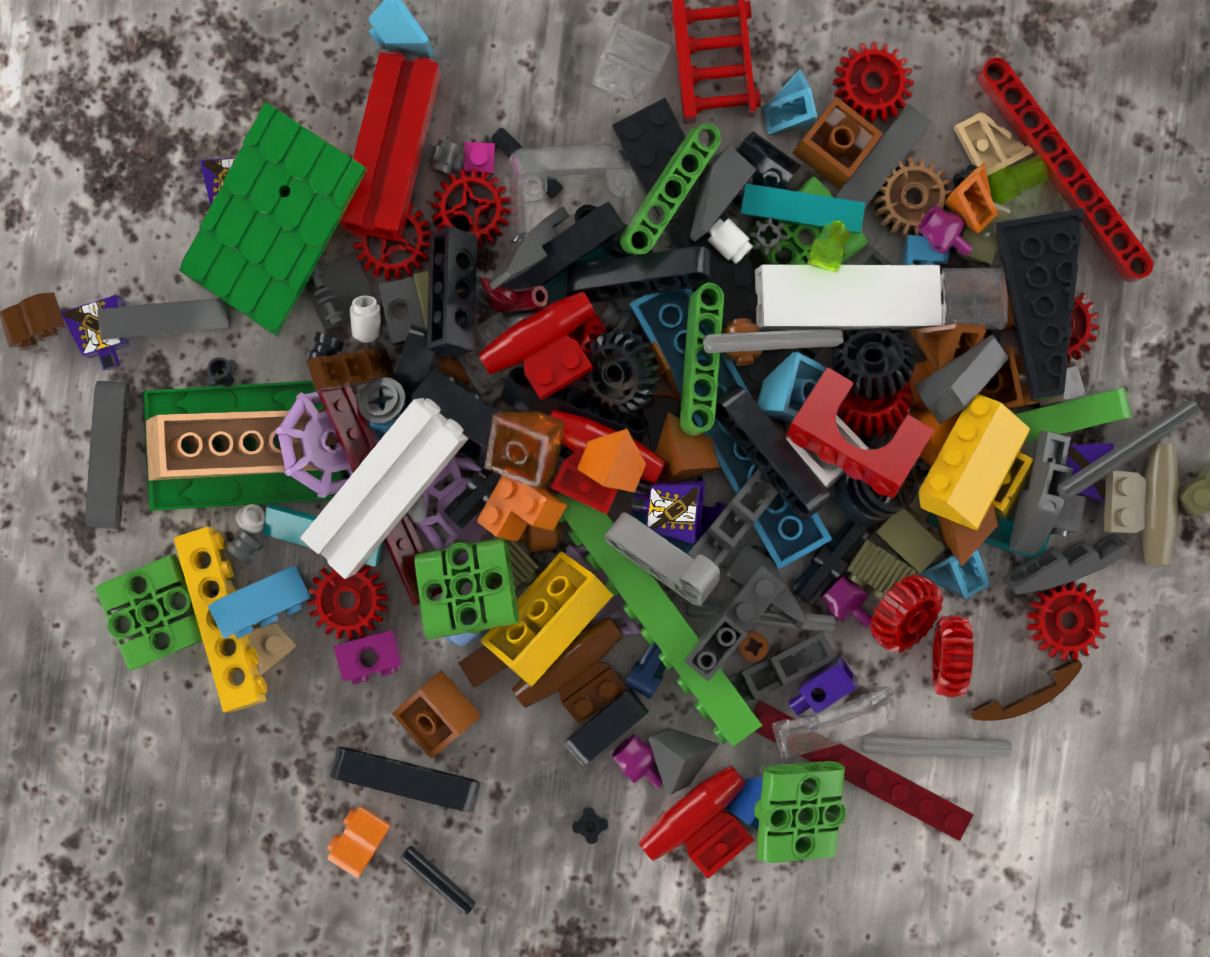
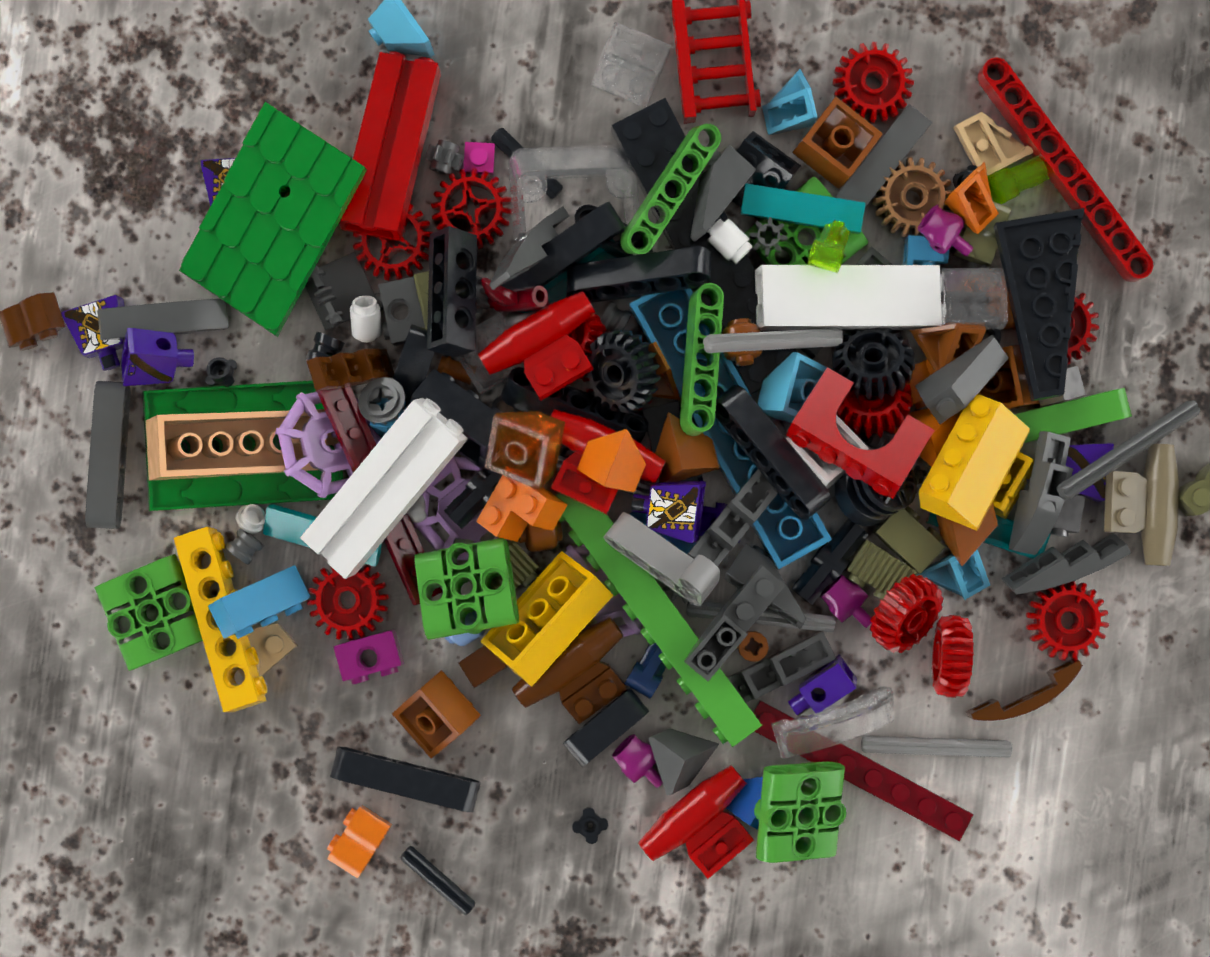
(152, 357): none -> dark purple torso

